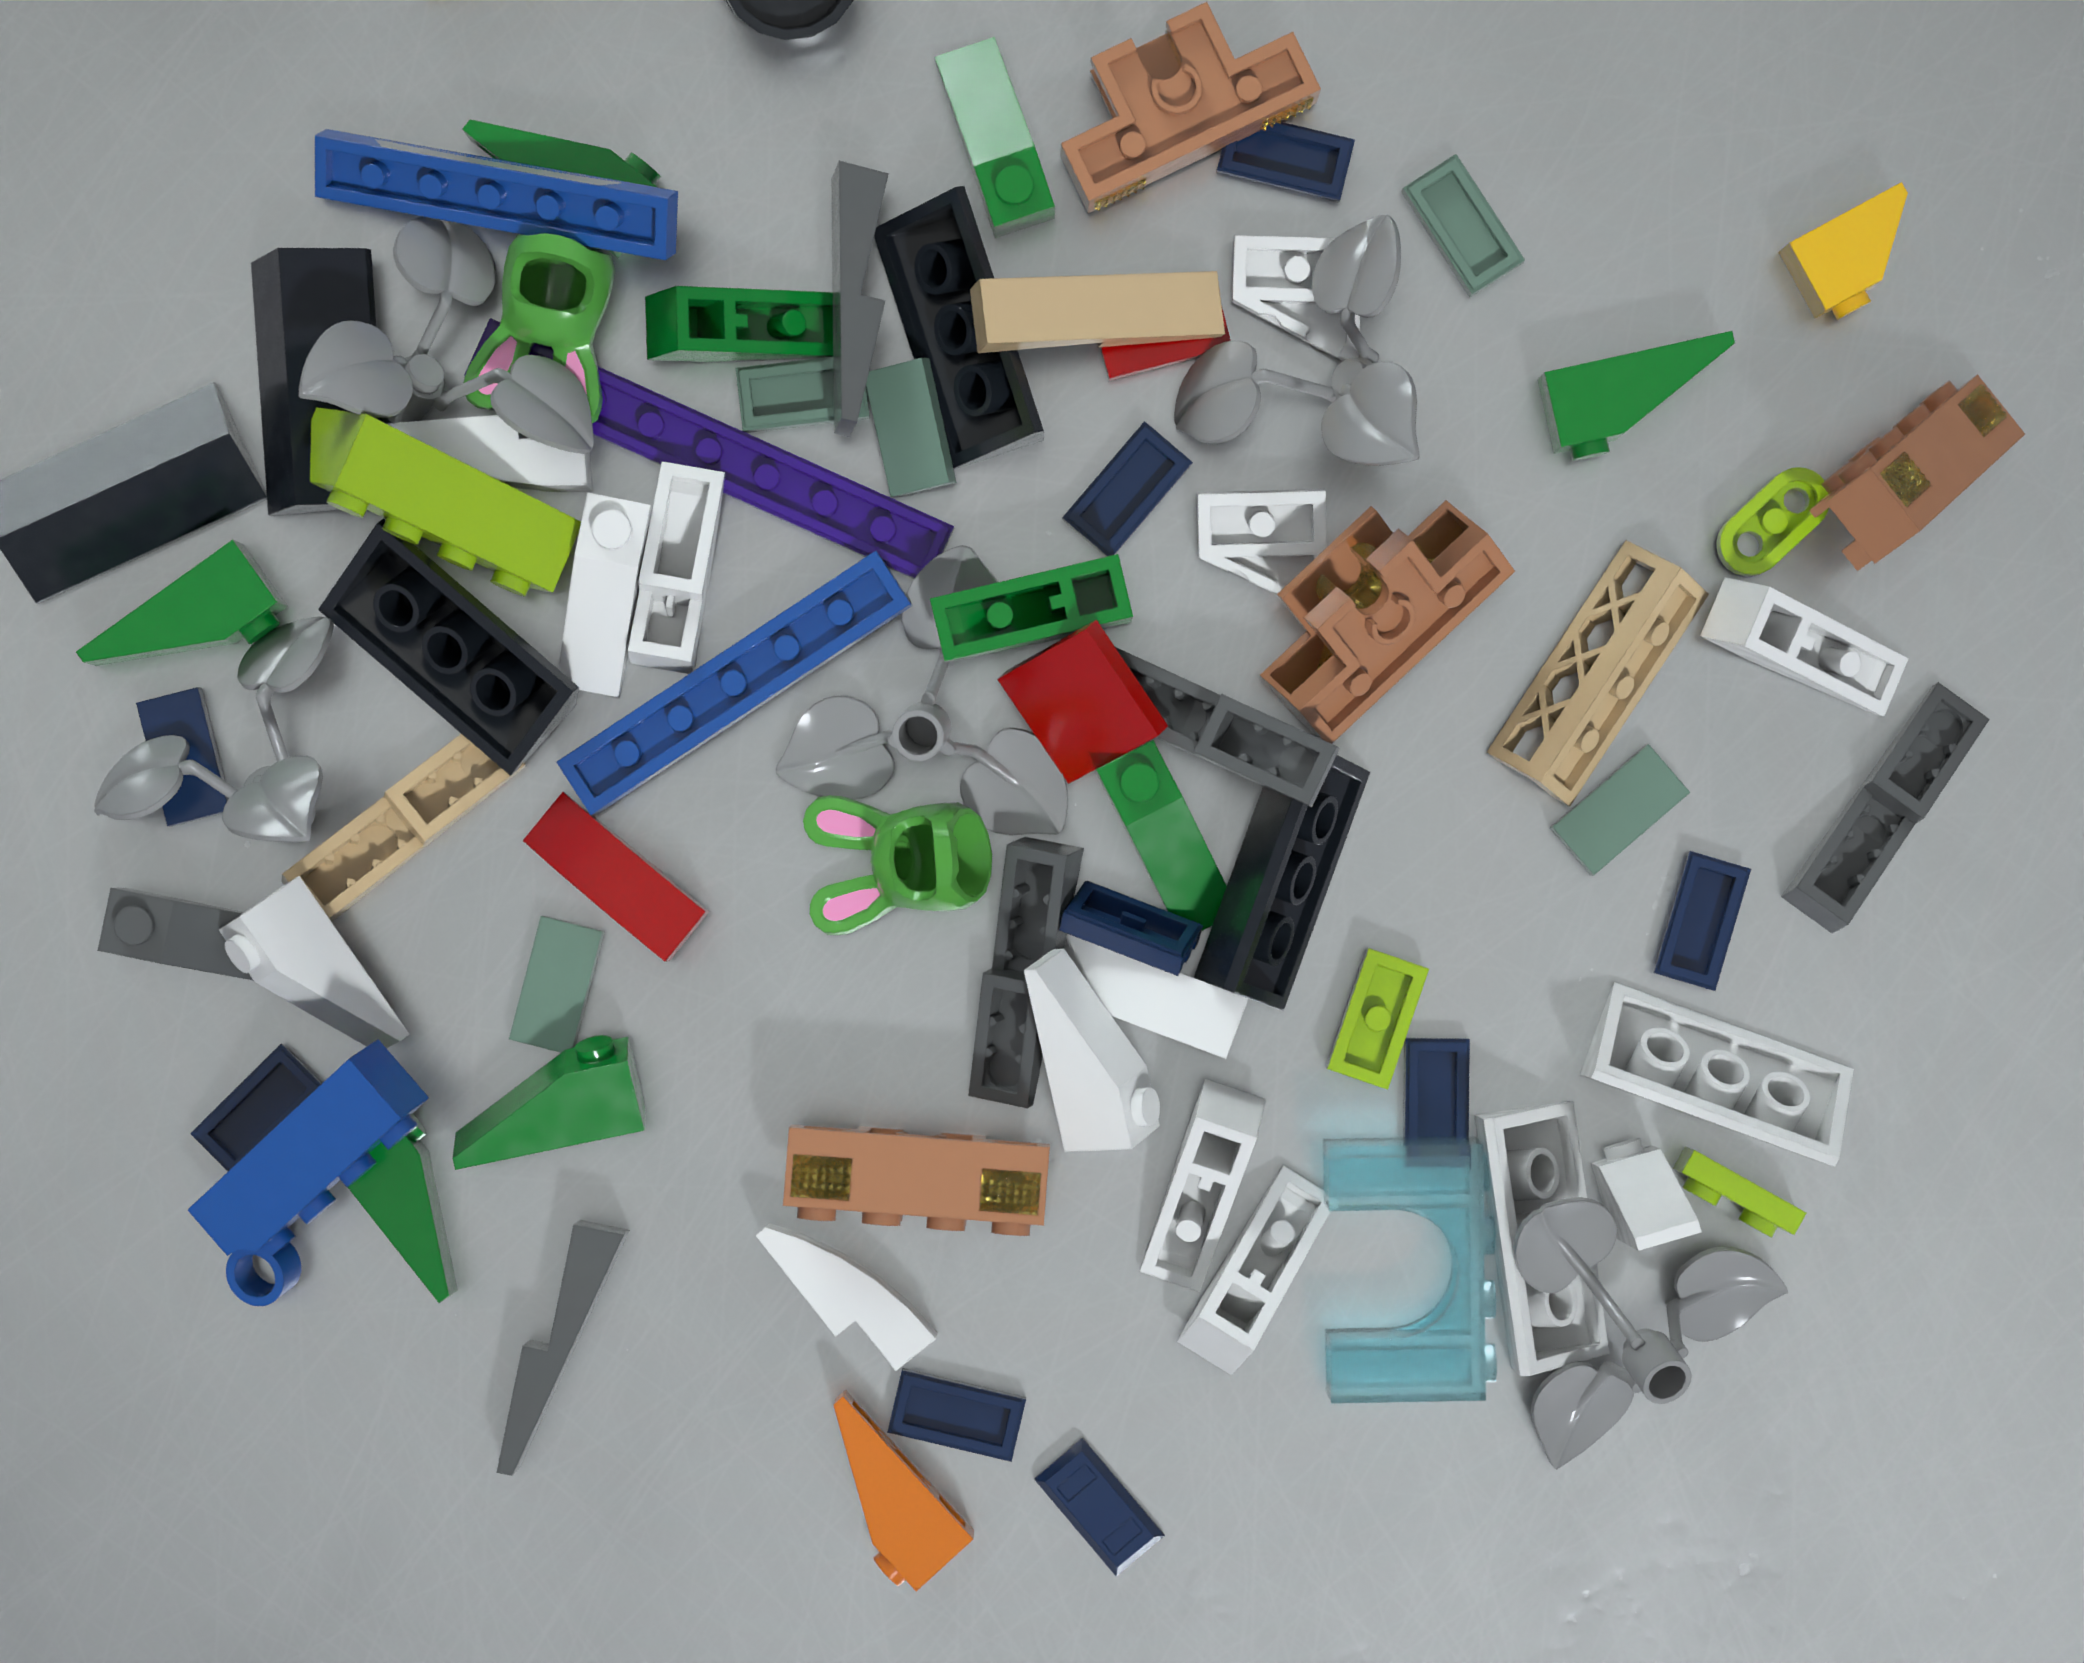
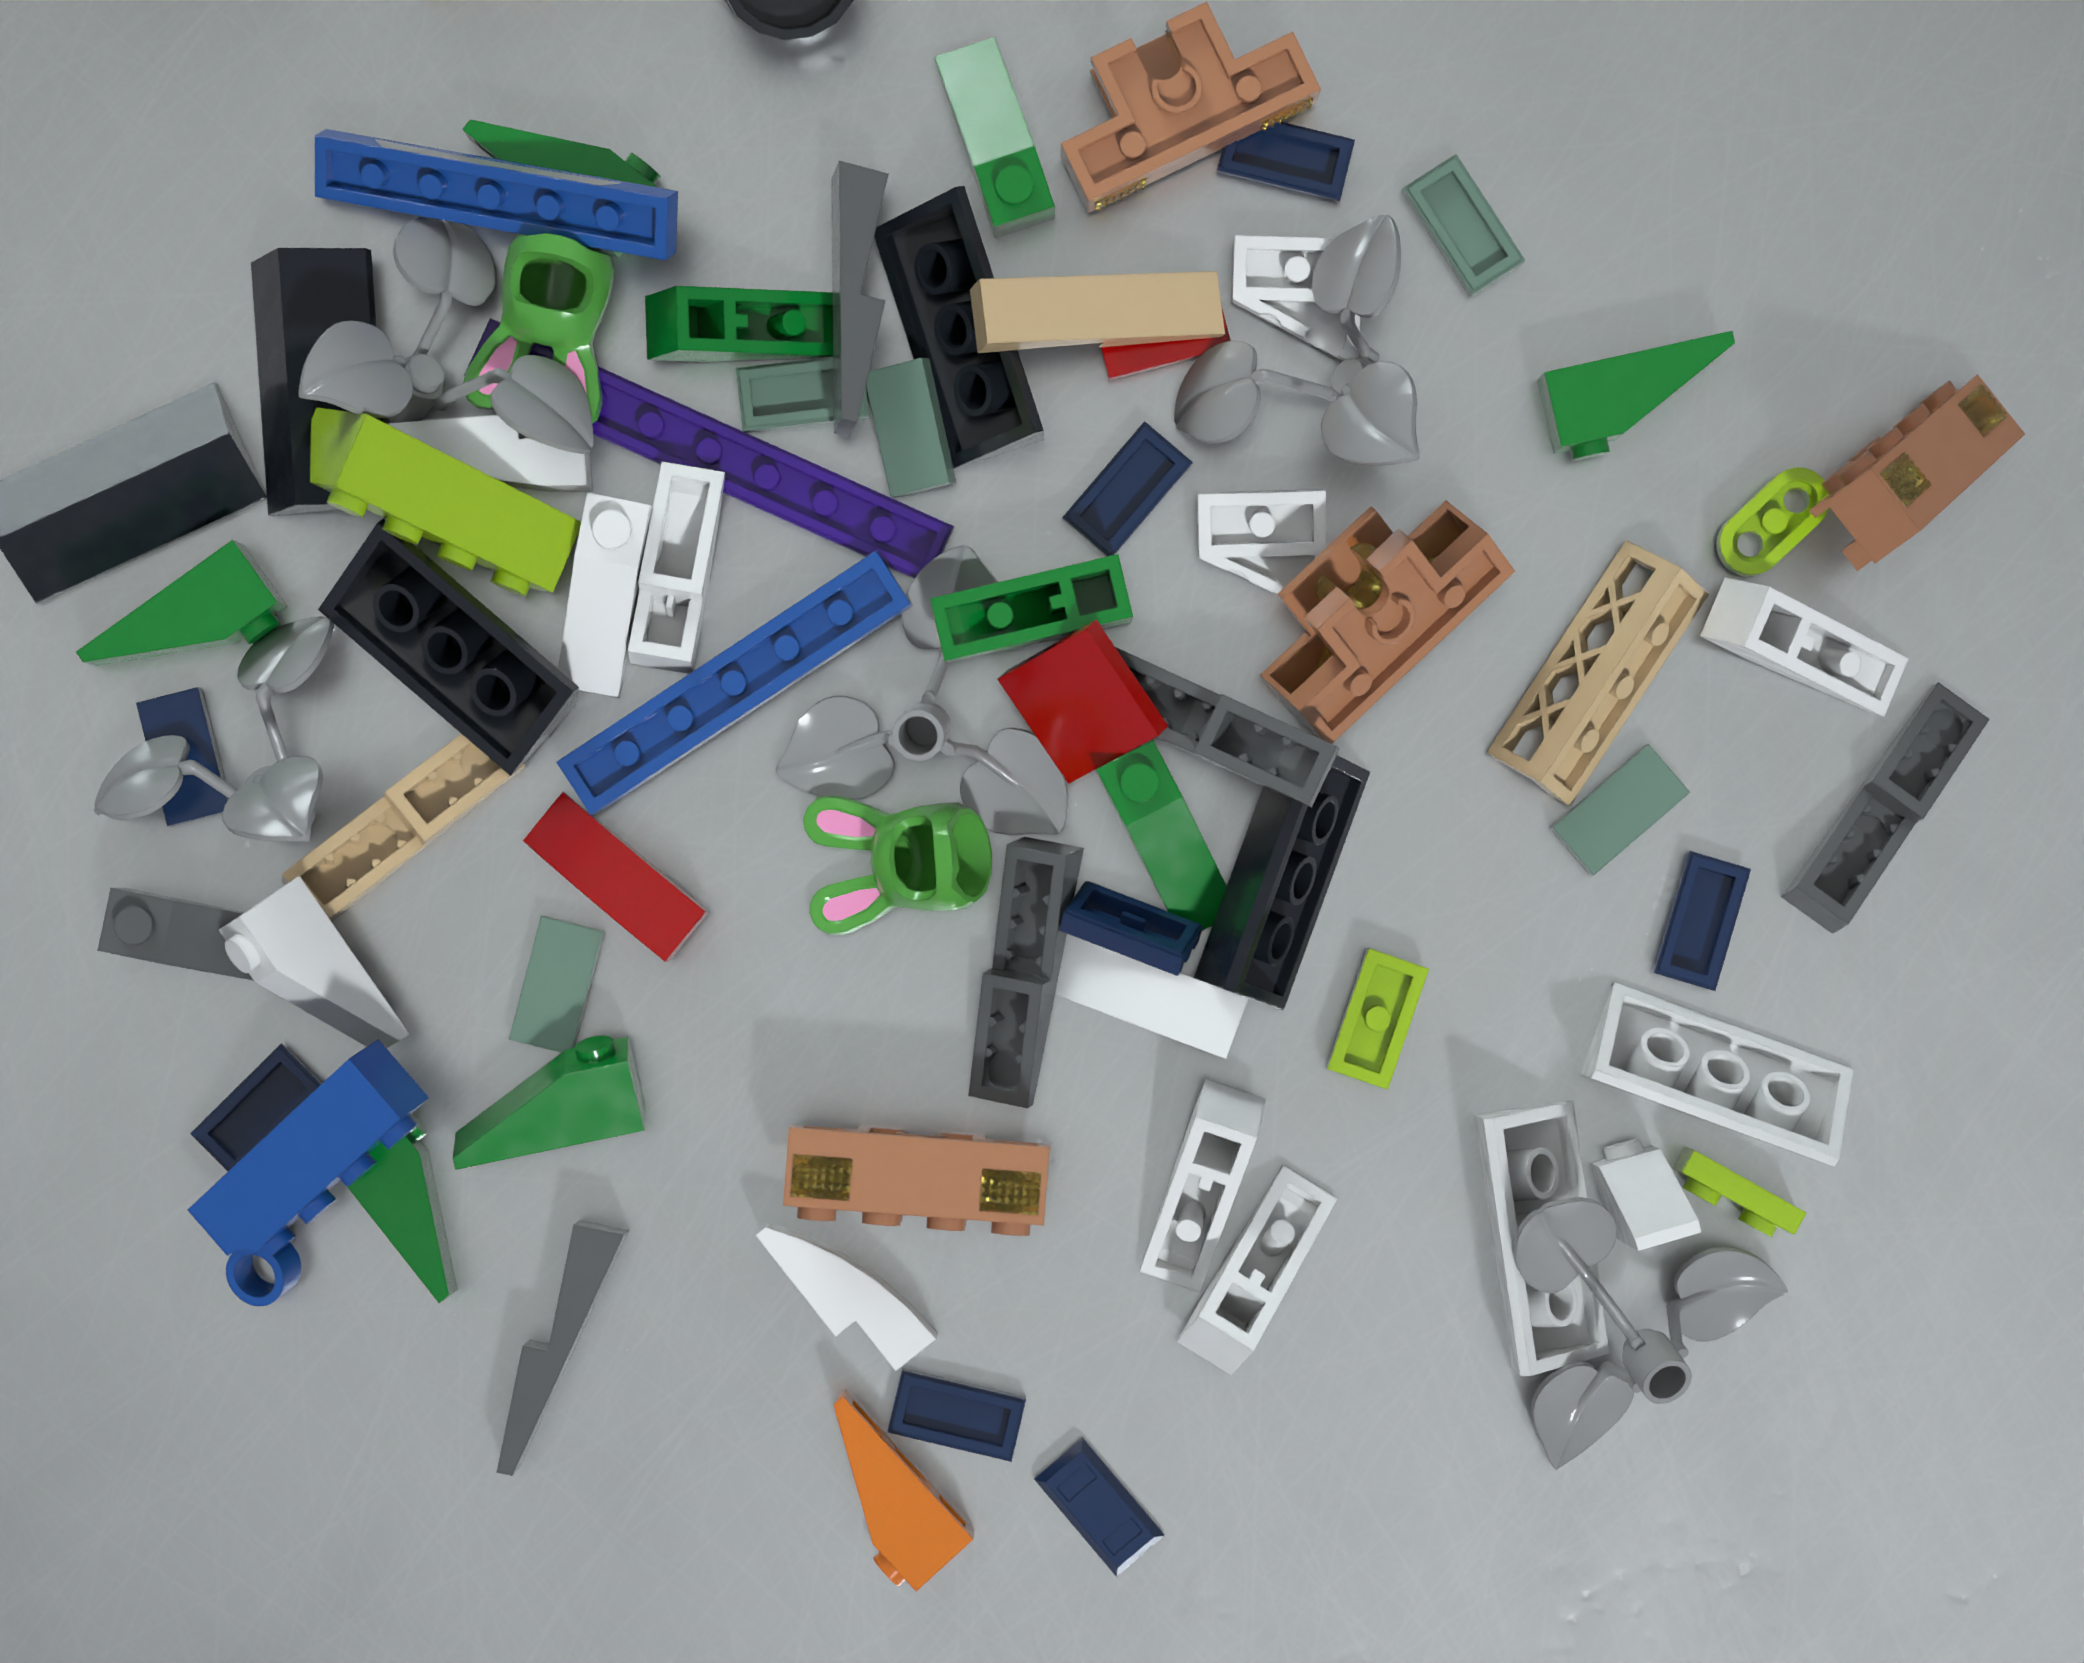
(1091, 1066): white slope -> none
(1436, 1087): dark blue tile -> none
(1446, 1349): clear light blue arch -> none
(1846, 254): yellow slope -> none

